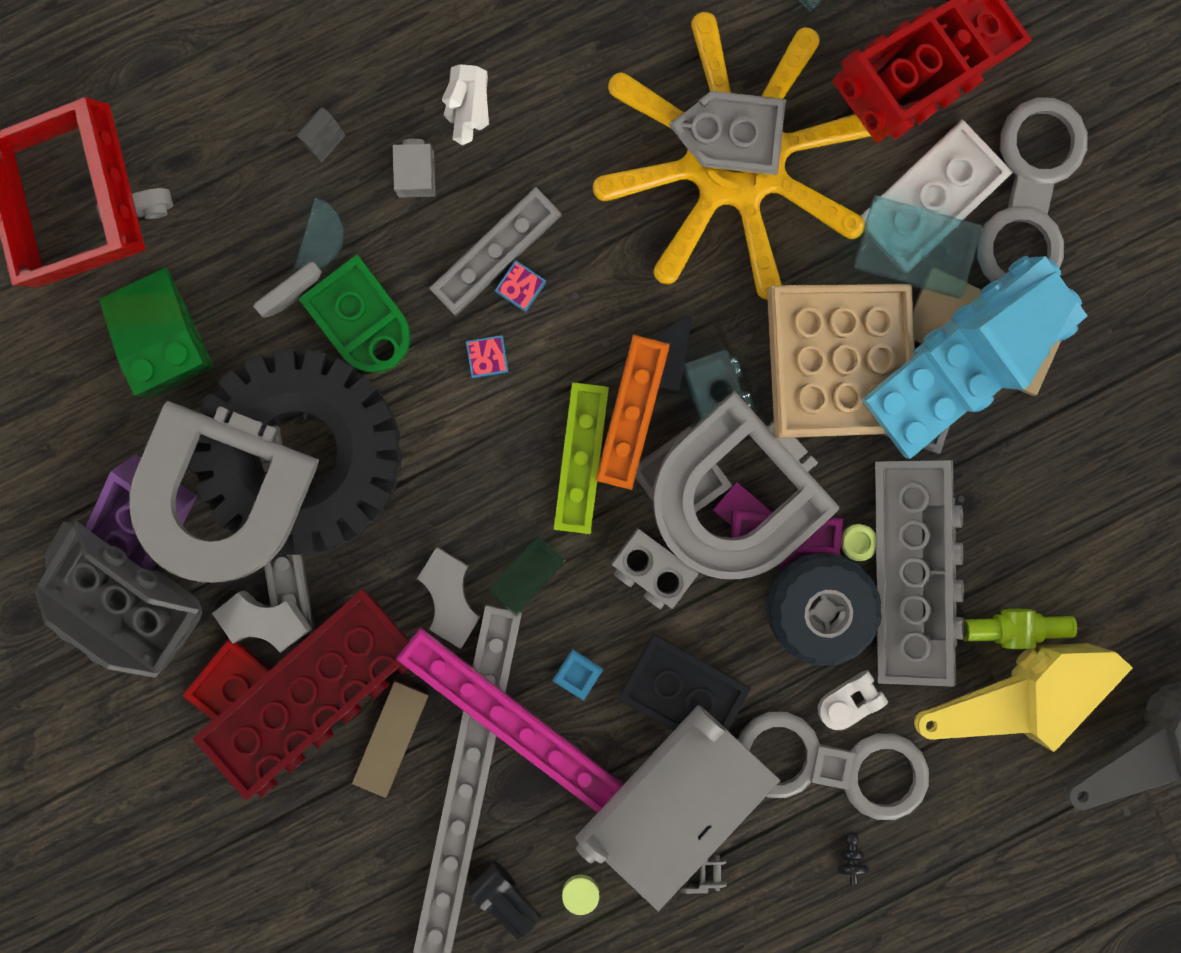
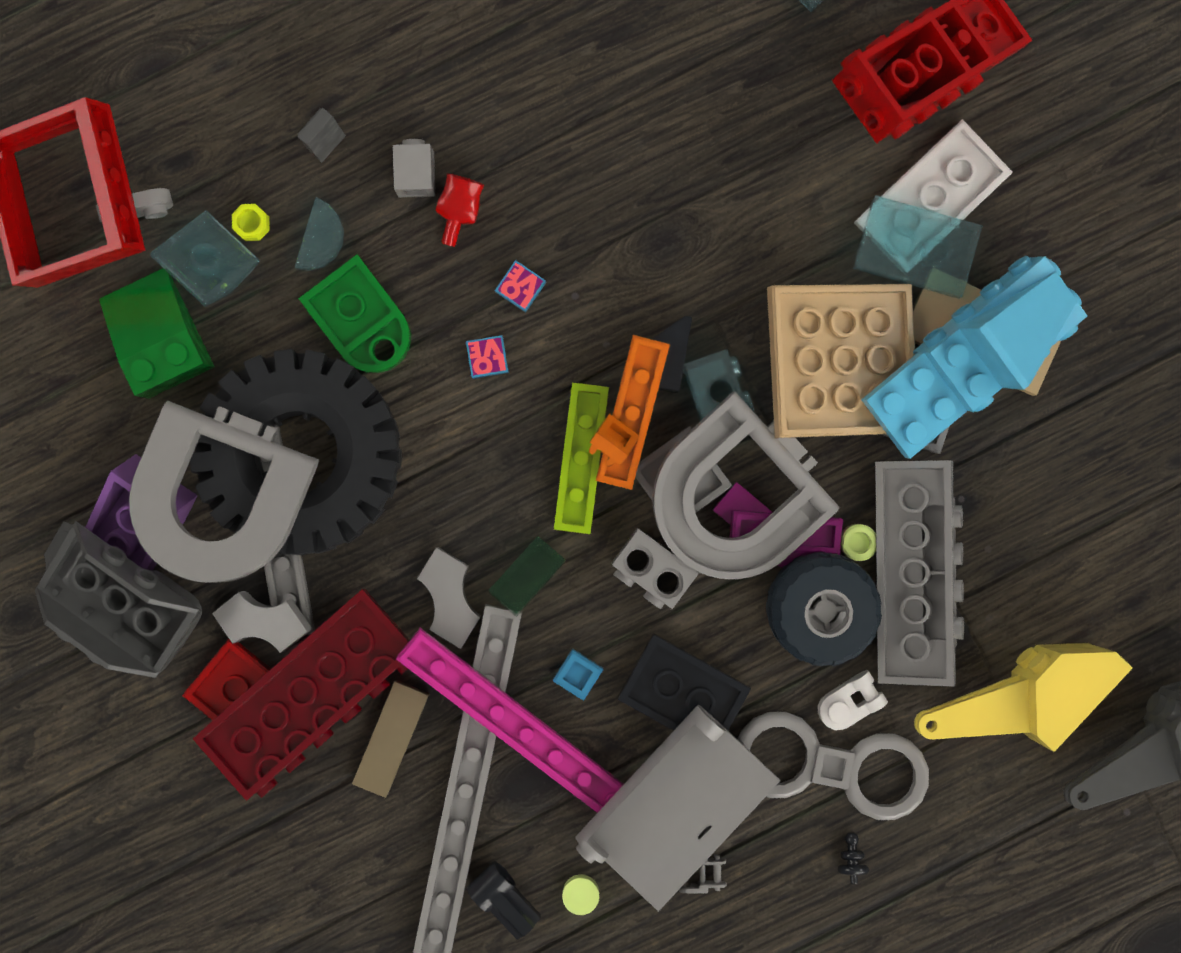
(206, 259): none -> clear light blue slope
(250, 222): none -> neon yellow tile
(288, 291): light grey tile -> none
(458, 205): none -> red piece
(466, 101): white rock -> none
(495, 251): light grey tile -> none
(613, 440): none -> orange tile
(732, 187): yellow animal -> none
(734, 131): light grey tile -> none
(1019, 628): lime pin -> none
(1032, 186): light grey bar -> none

